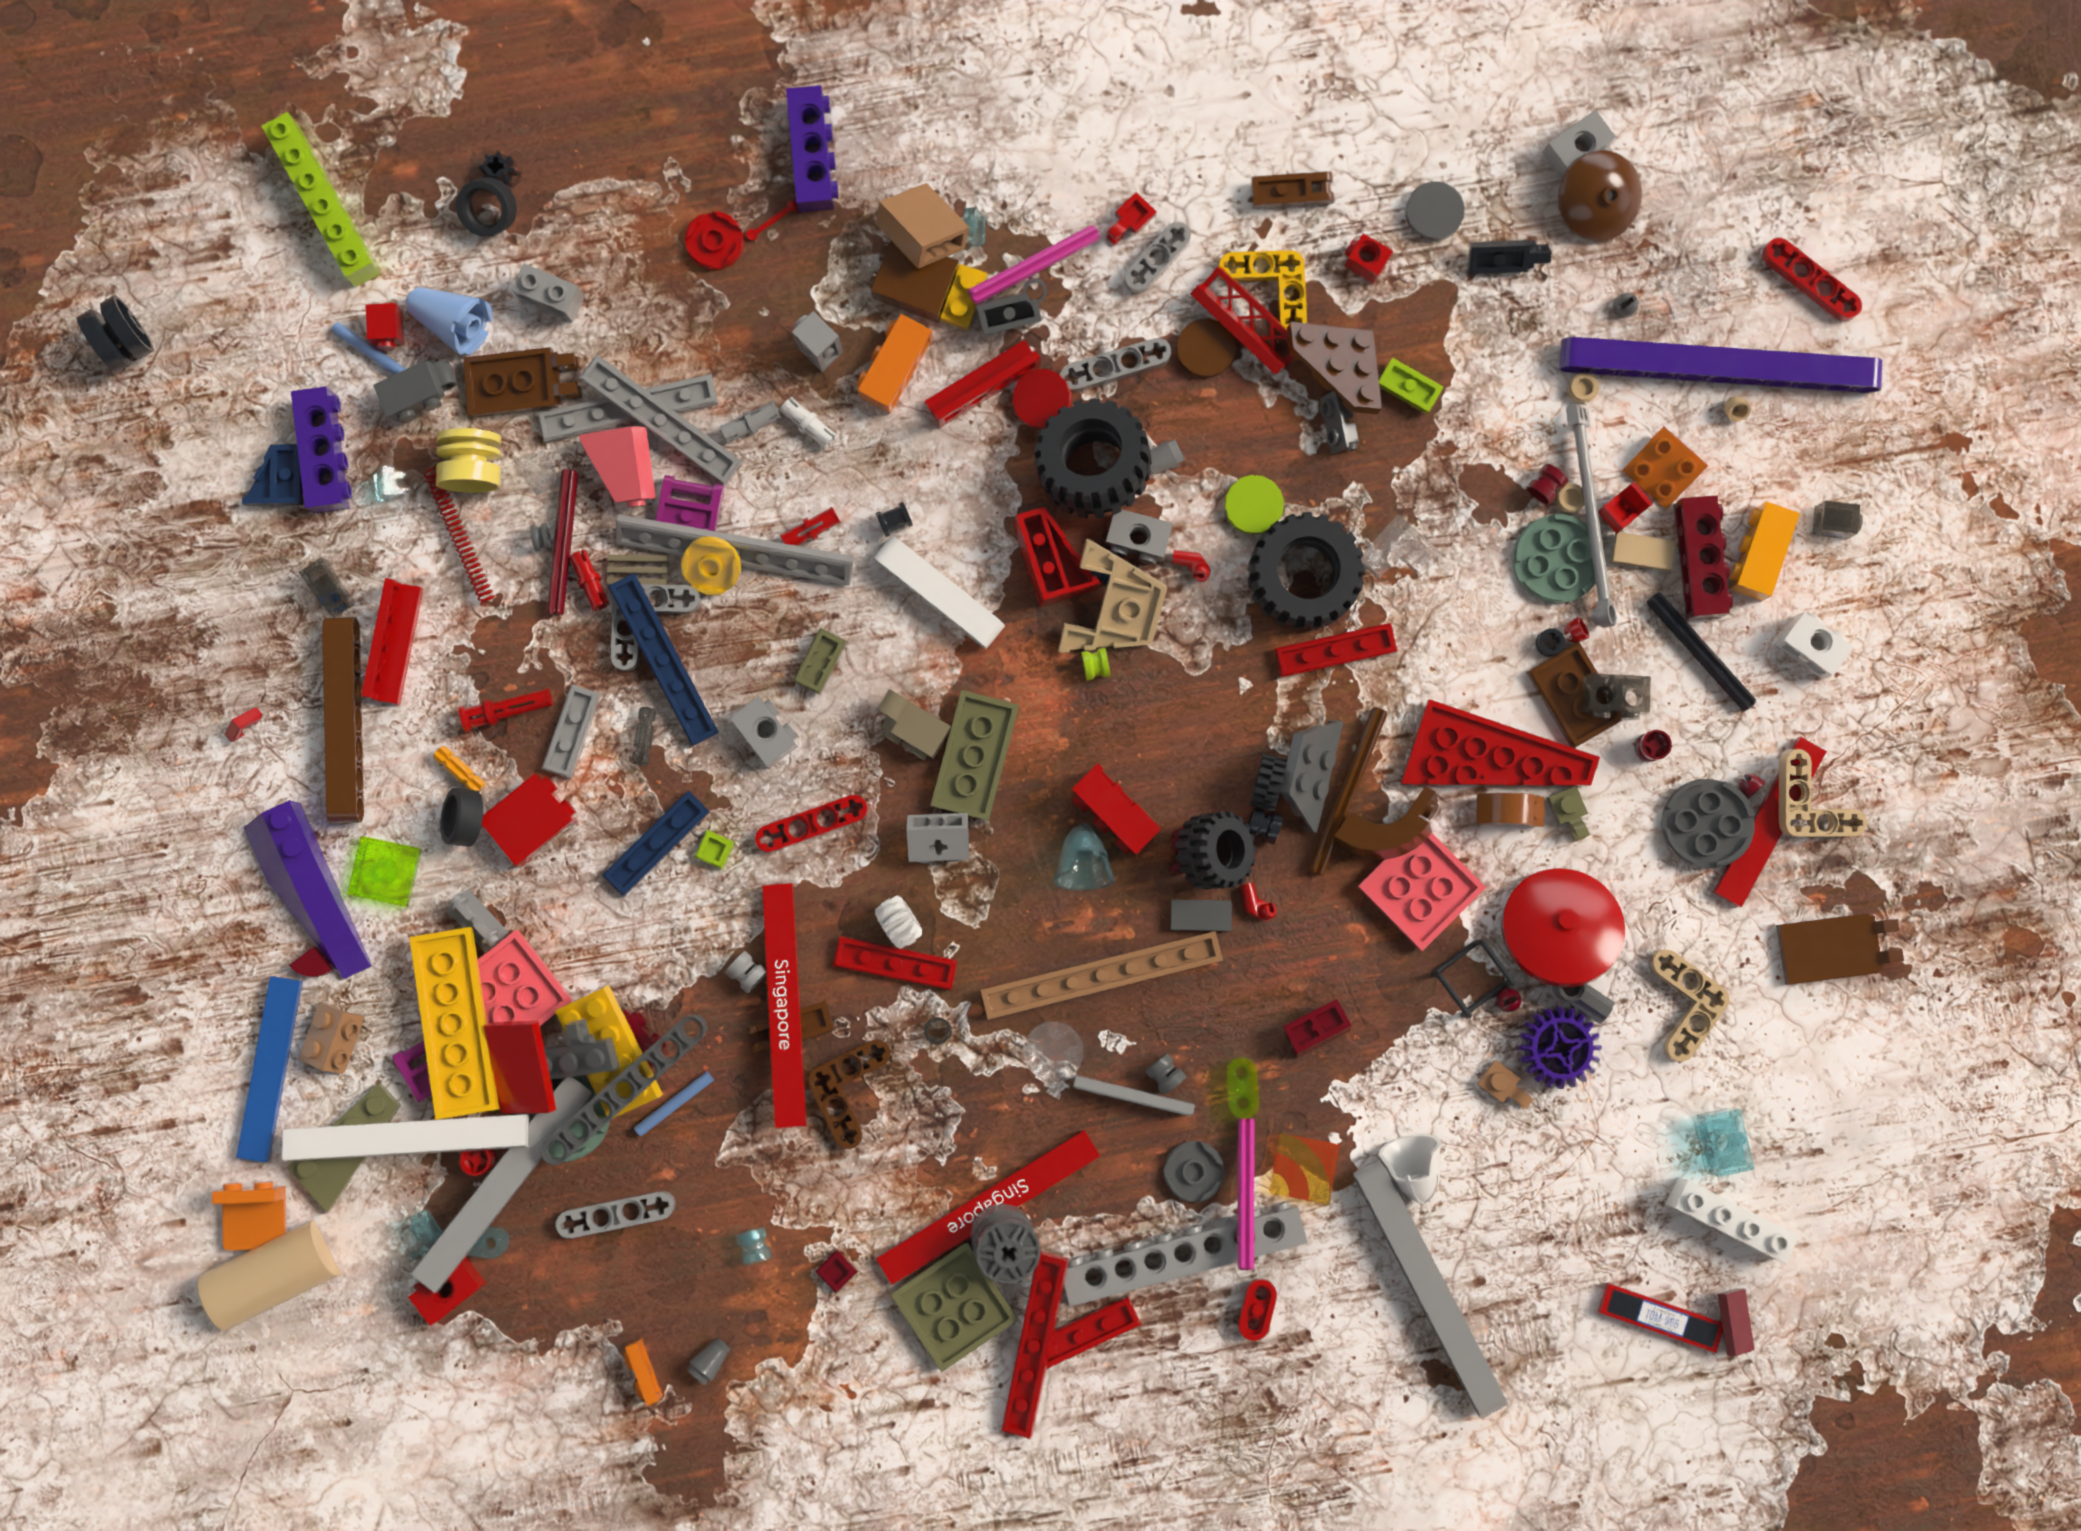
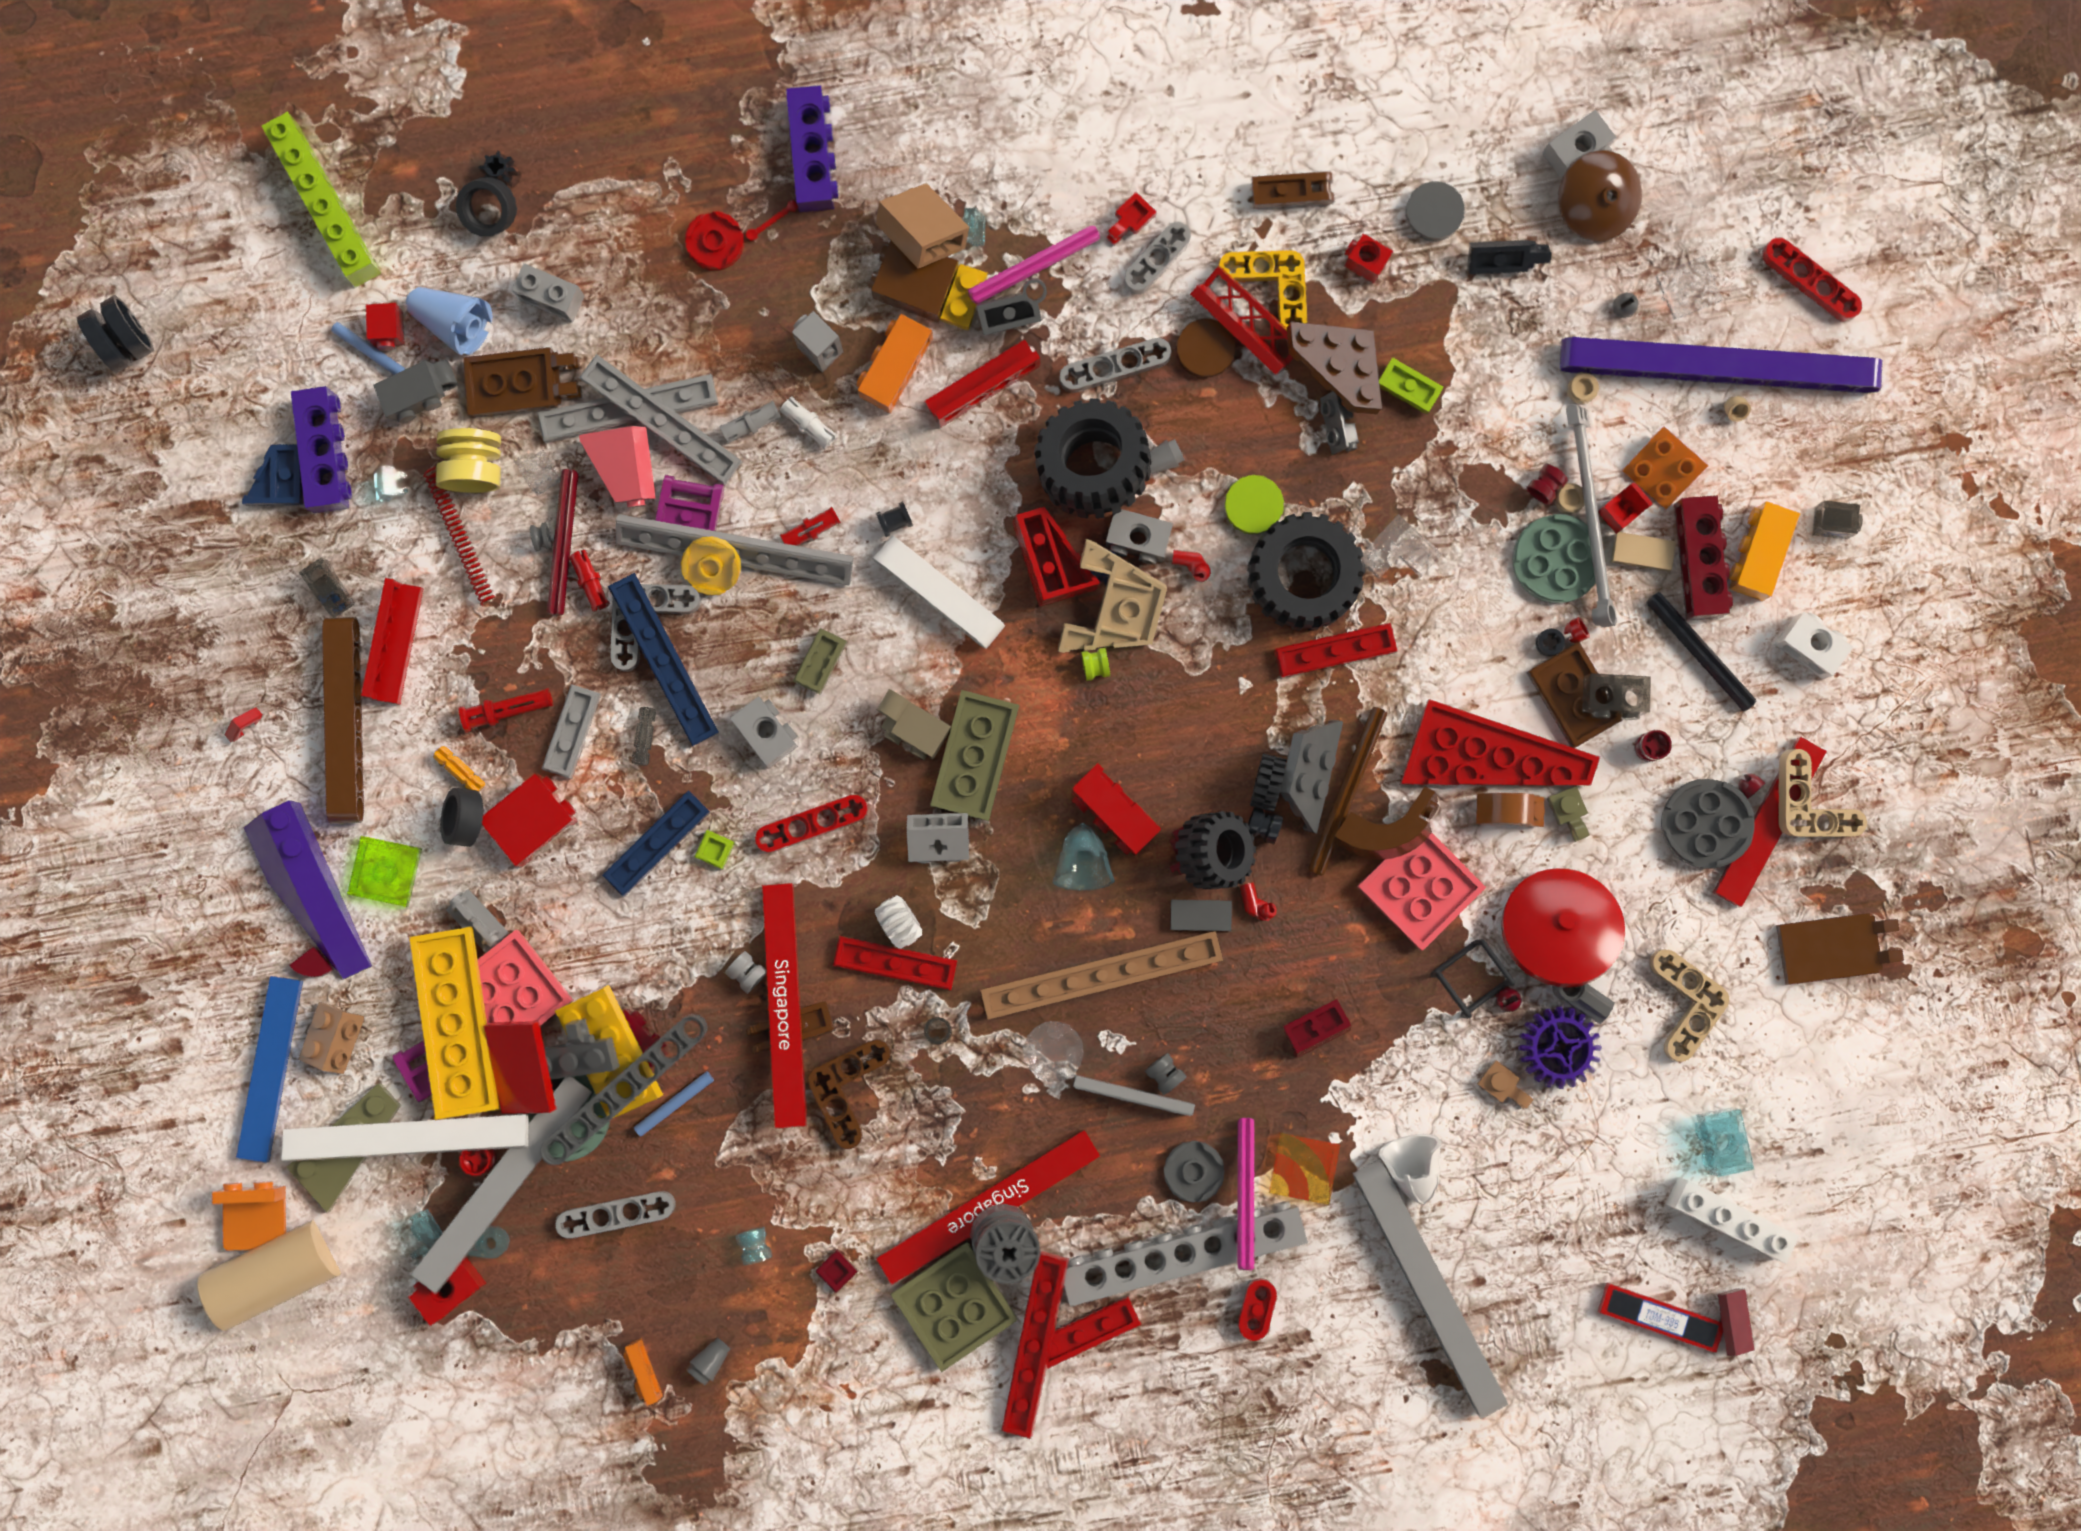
(612, 569): dark tan tile -> none
(1040, 396): red tile -> none
(1242, 1087): clear neon green plate -> none

